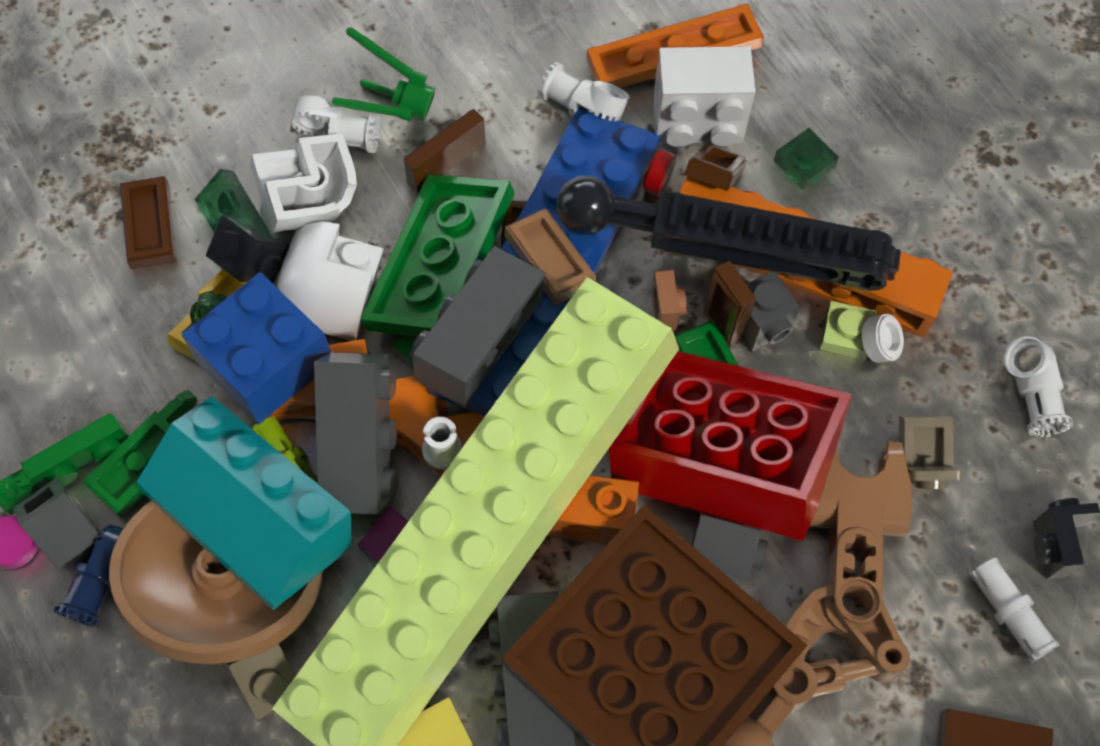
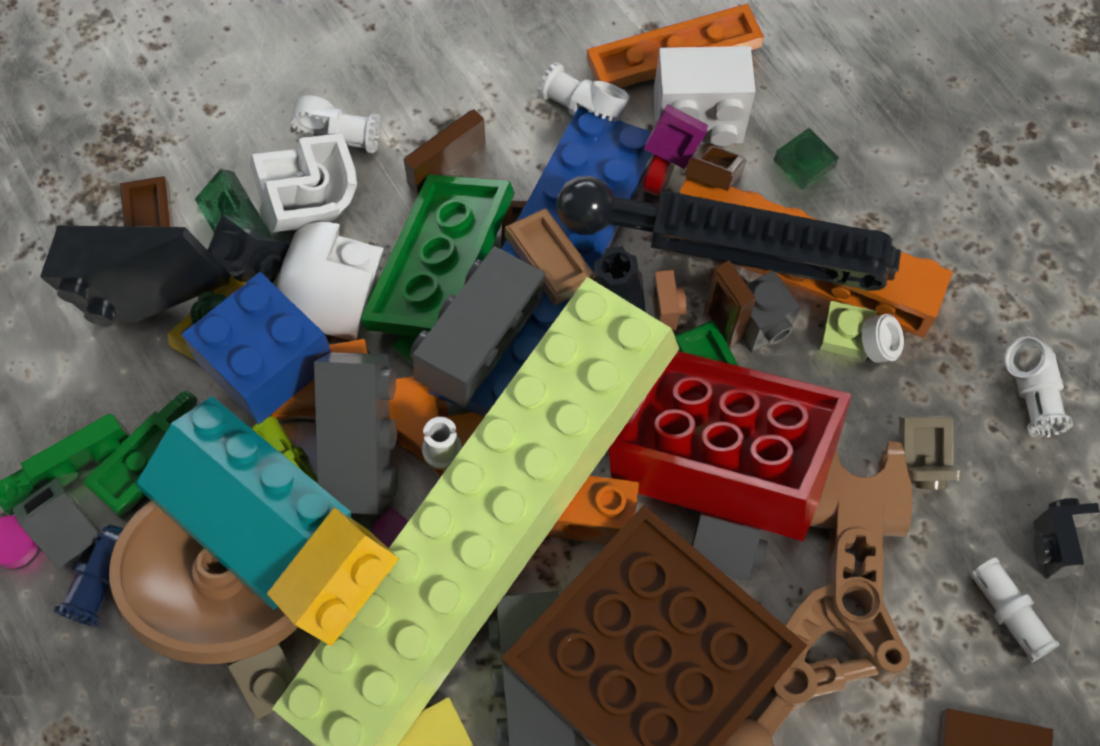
(129, 270): none -> black slope
(332, 577): none -> yellow brick
(410, 96): green plant -> none
(620, 274): none -> black piece
(676, 136): none -> magenta plate

